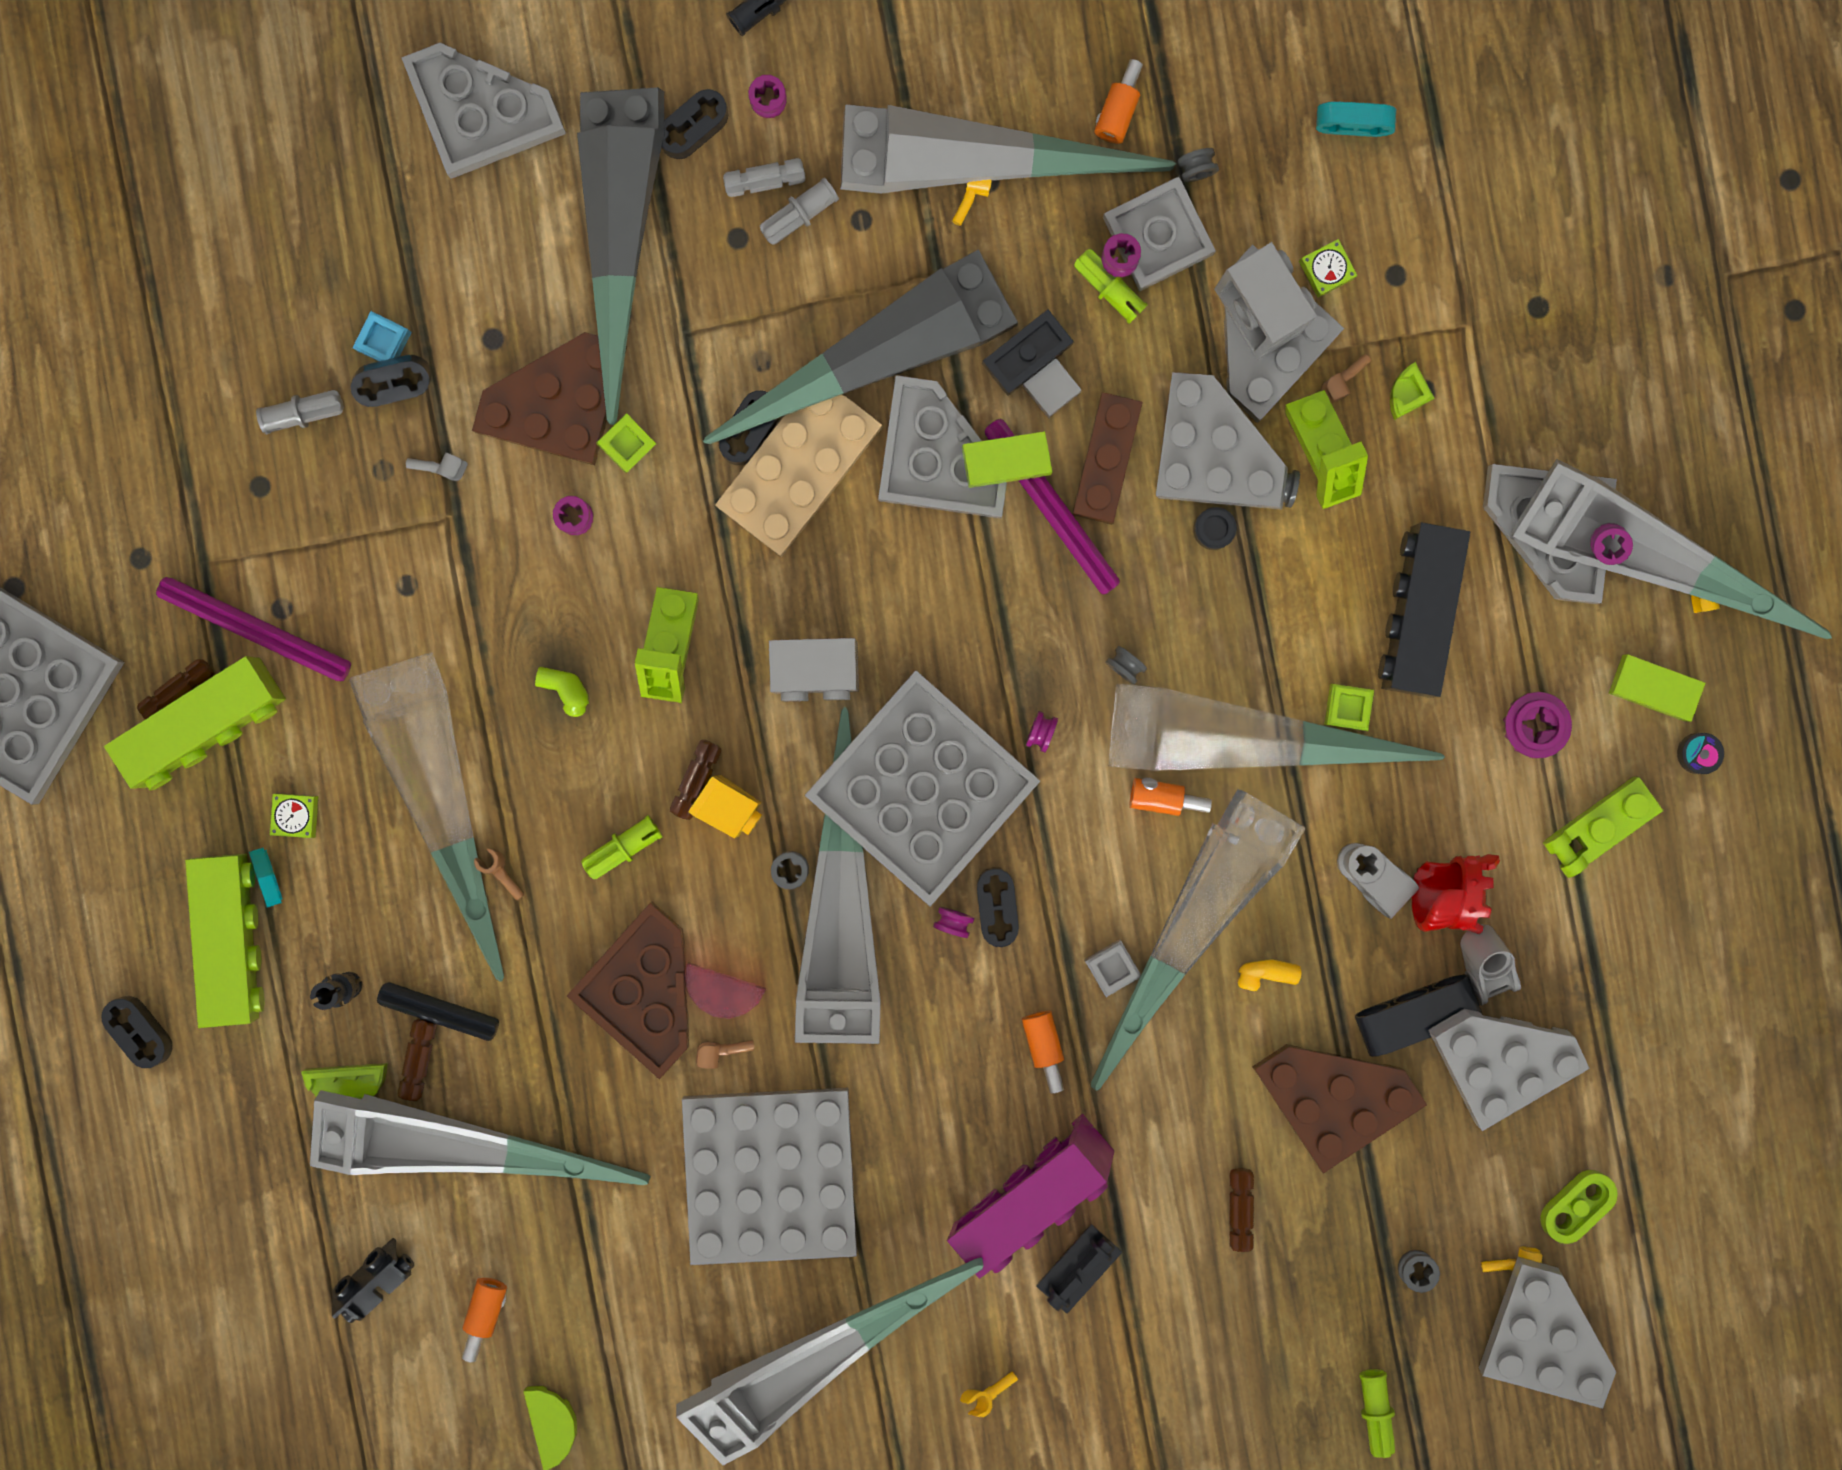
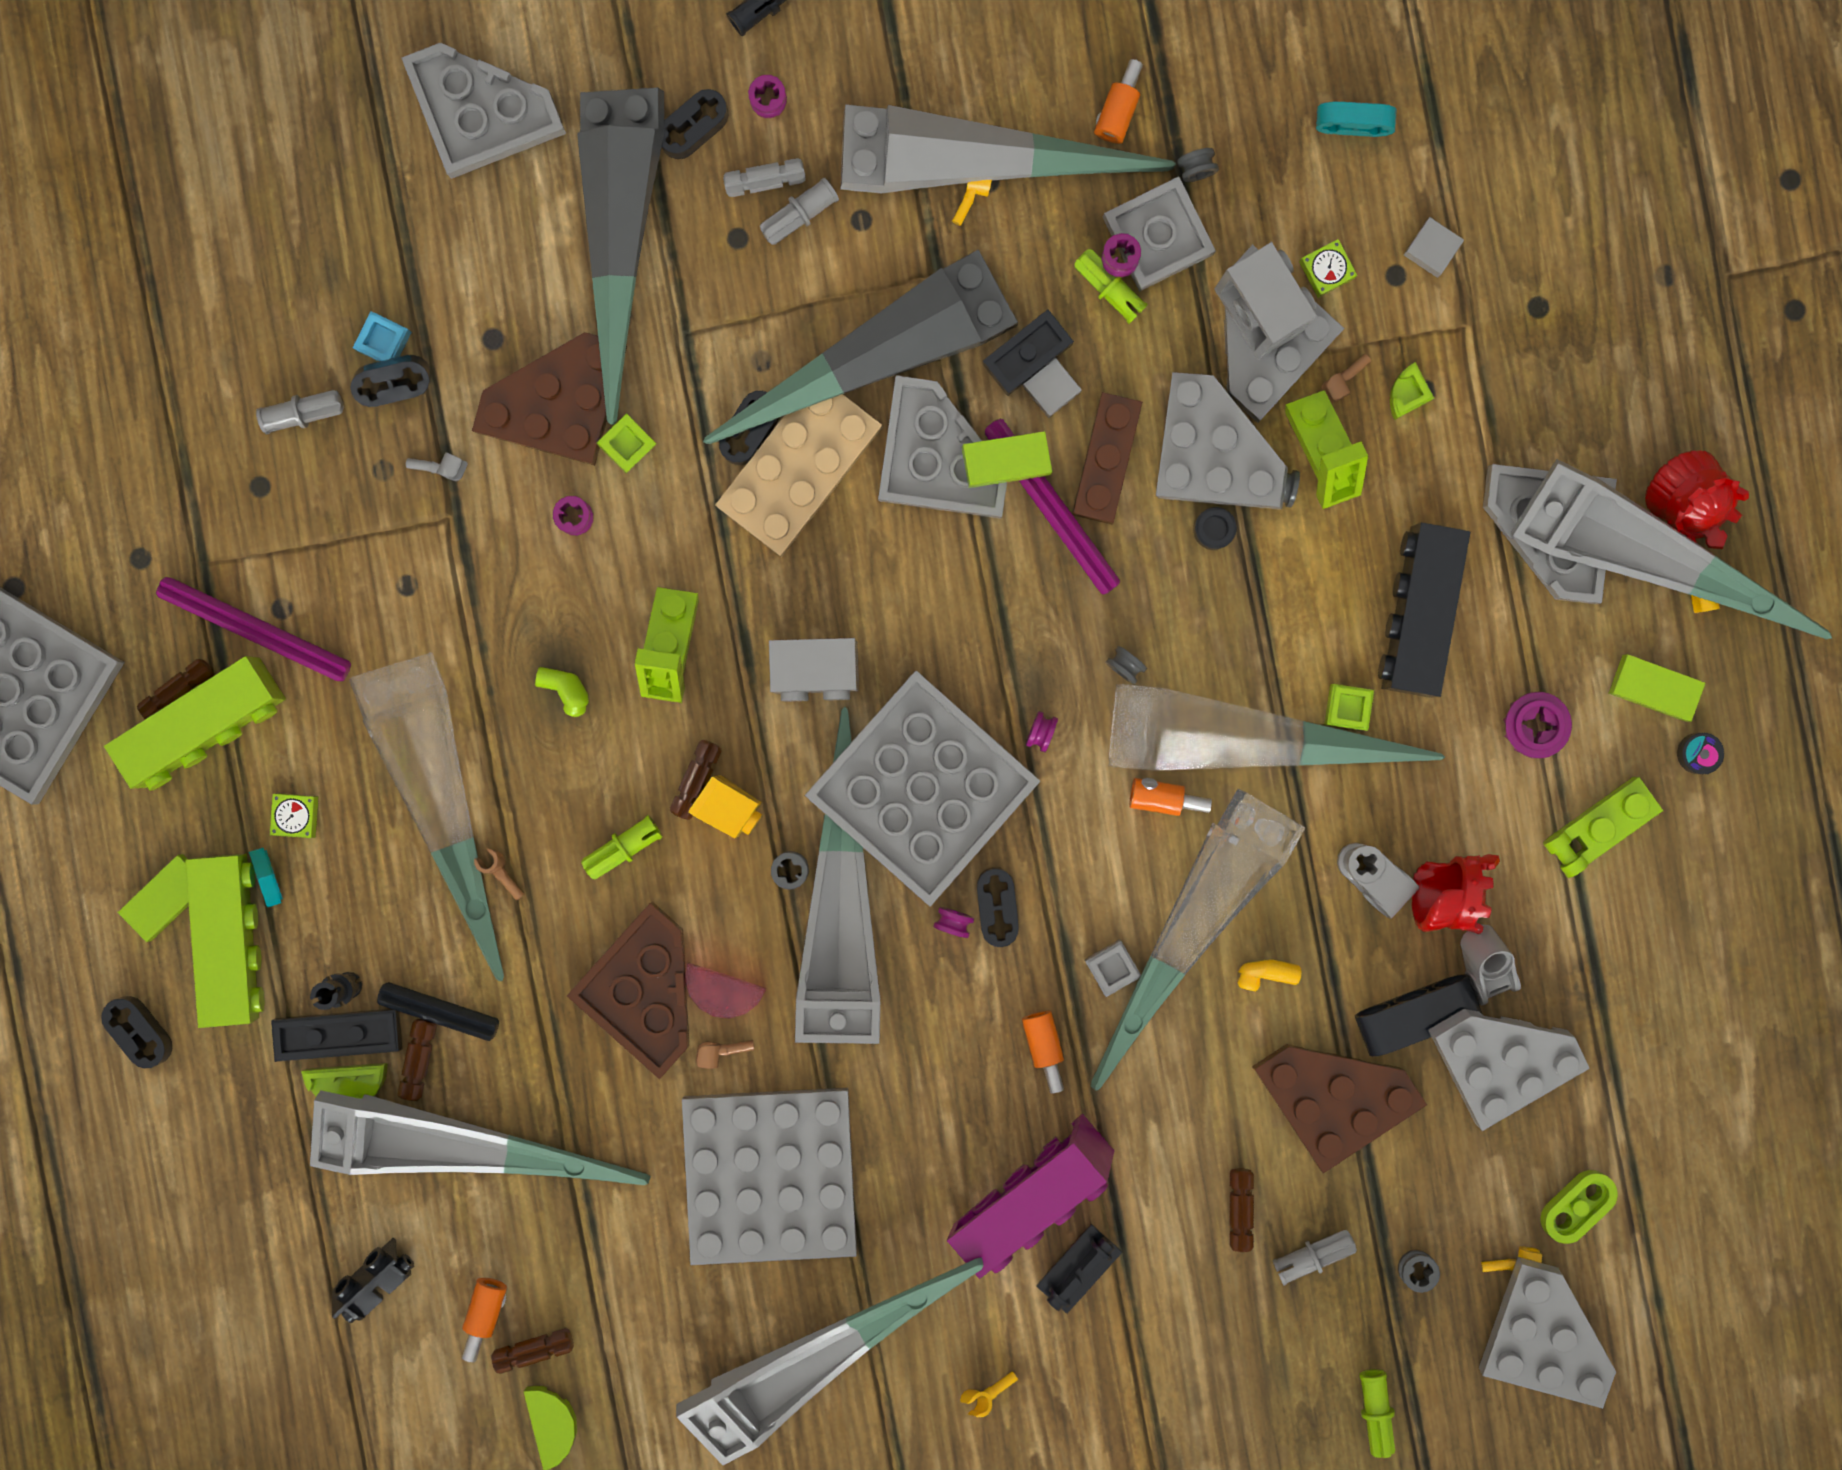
(158, 901): none -> lime tile
(336, 1034): none -> black tile
(532, 1351): none -> reddish brown axle
(1315, 1256): none -> light grey axle
(1433, 247): none -> light grey tile
(1598, 547): magenta bush -> none
(1695, 497): none -> red hair

